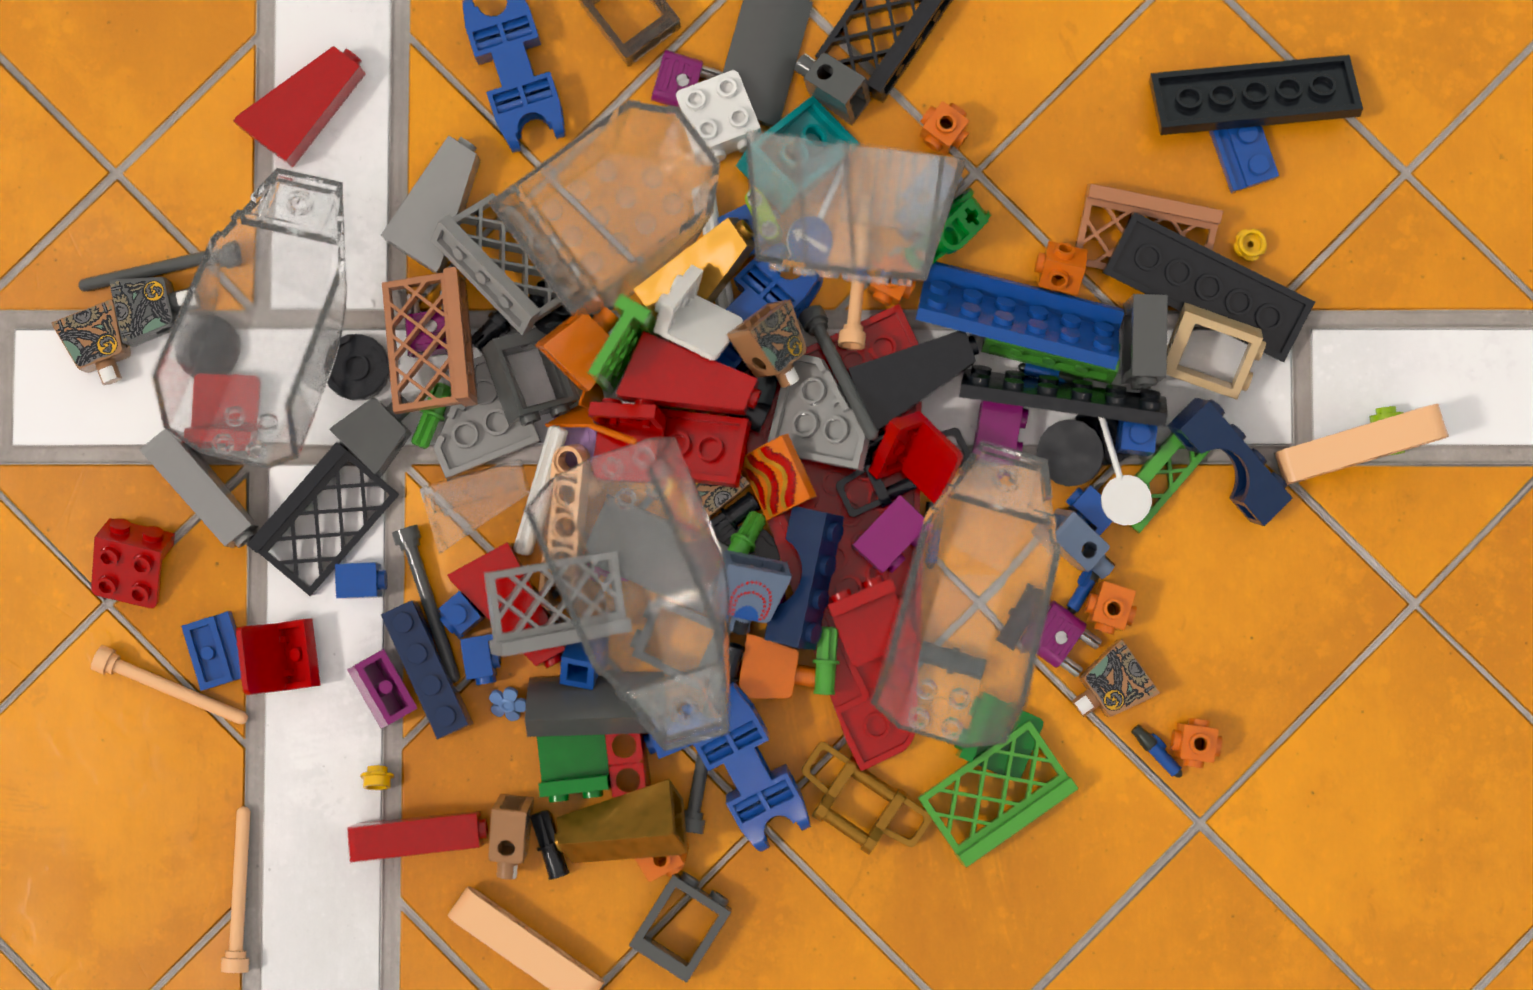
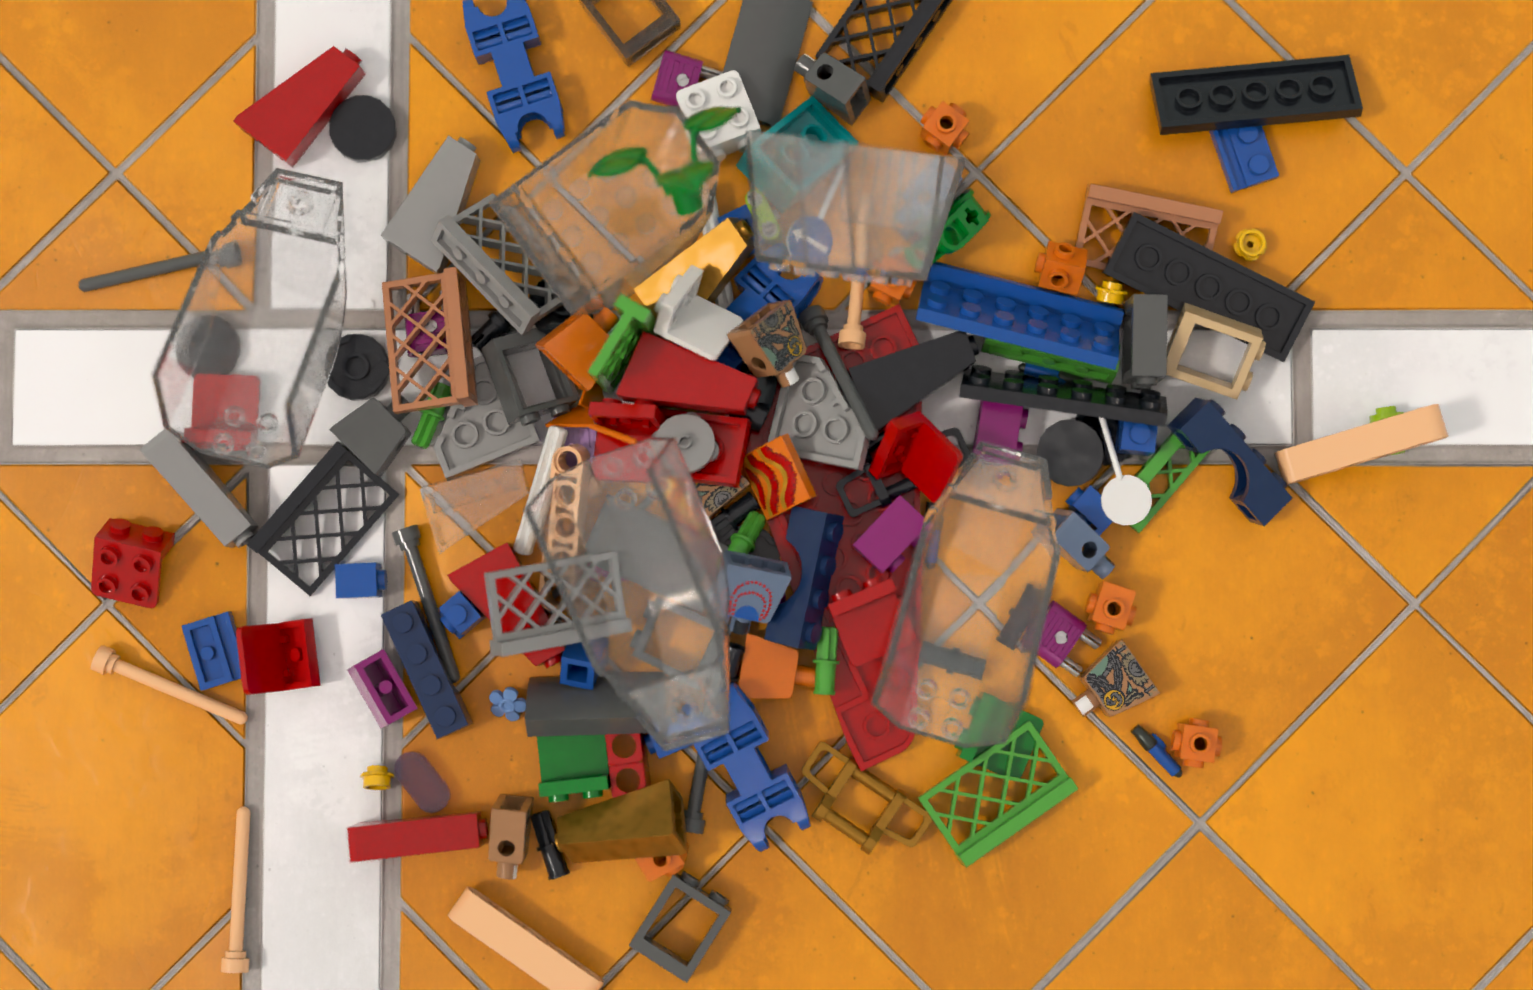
(94, 340): torso -> none
(145, 307): torso -> none
(362, 128): none -> black tile
(422, 782): none -> tile
(478, 660): blue brick -> none
(682, 182): none -> green plant
(693, 438): none -> light grey piece
(1085, 584): blue piece -> none
(1111, 292): none -> yellow plate

